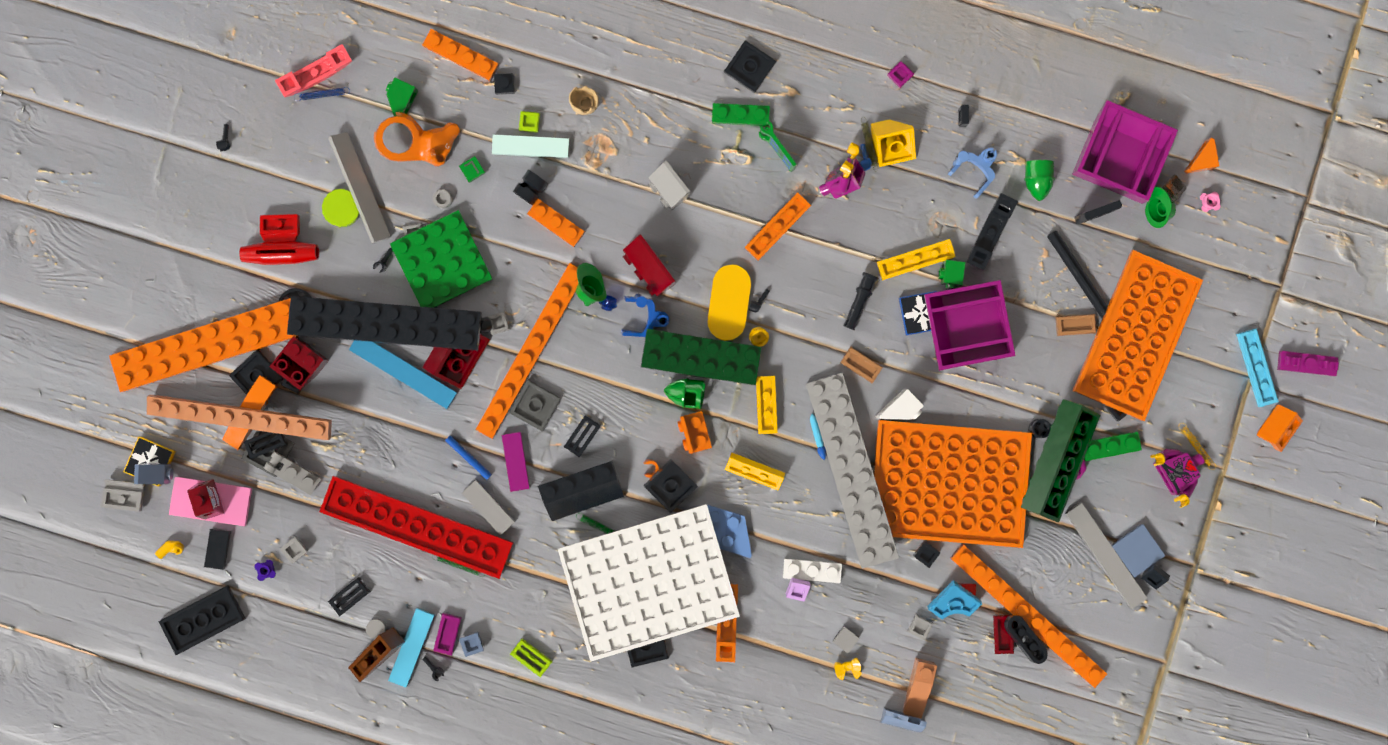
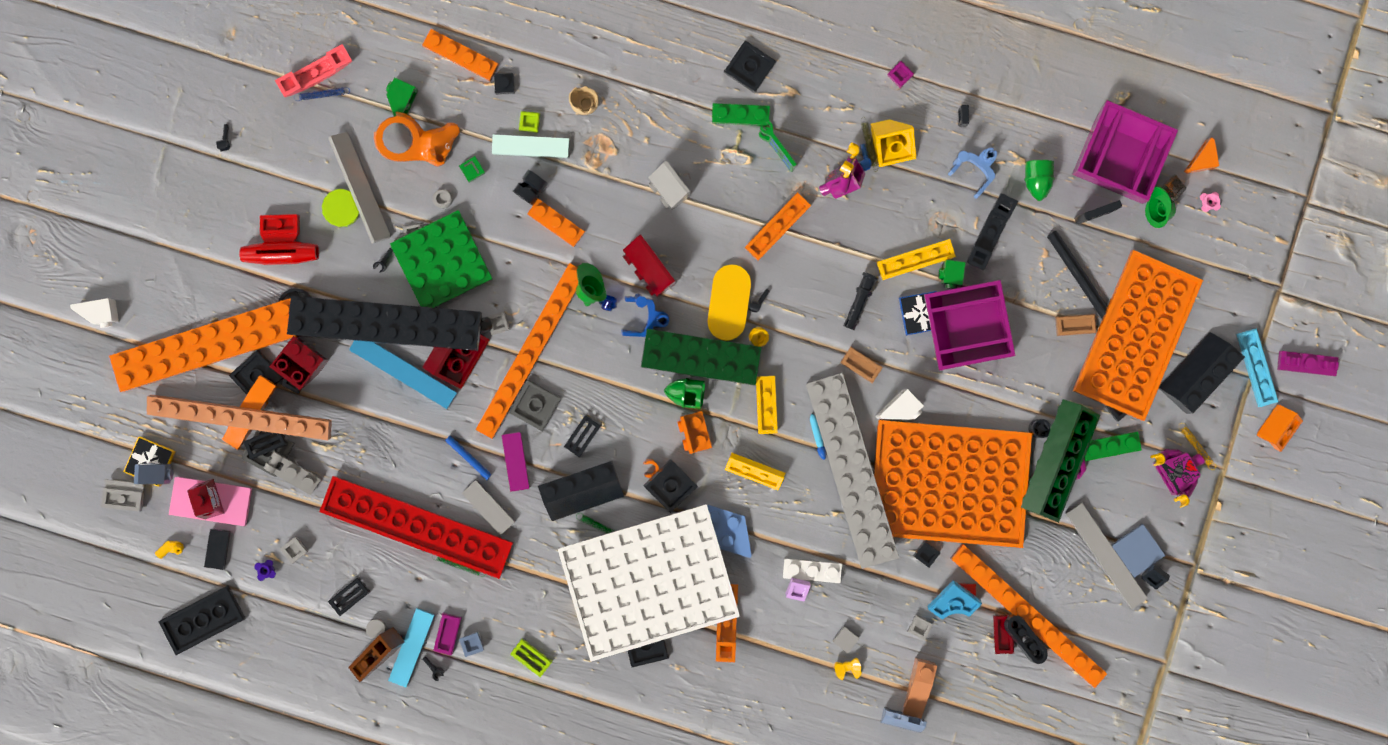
(98, 312): none -> white slope
(1201, 373): none -> black slope

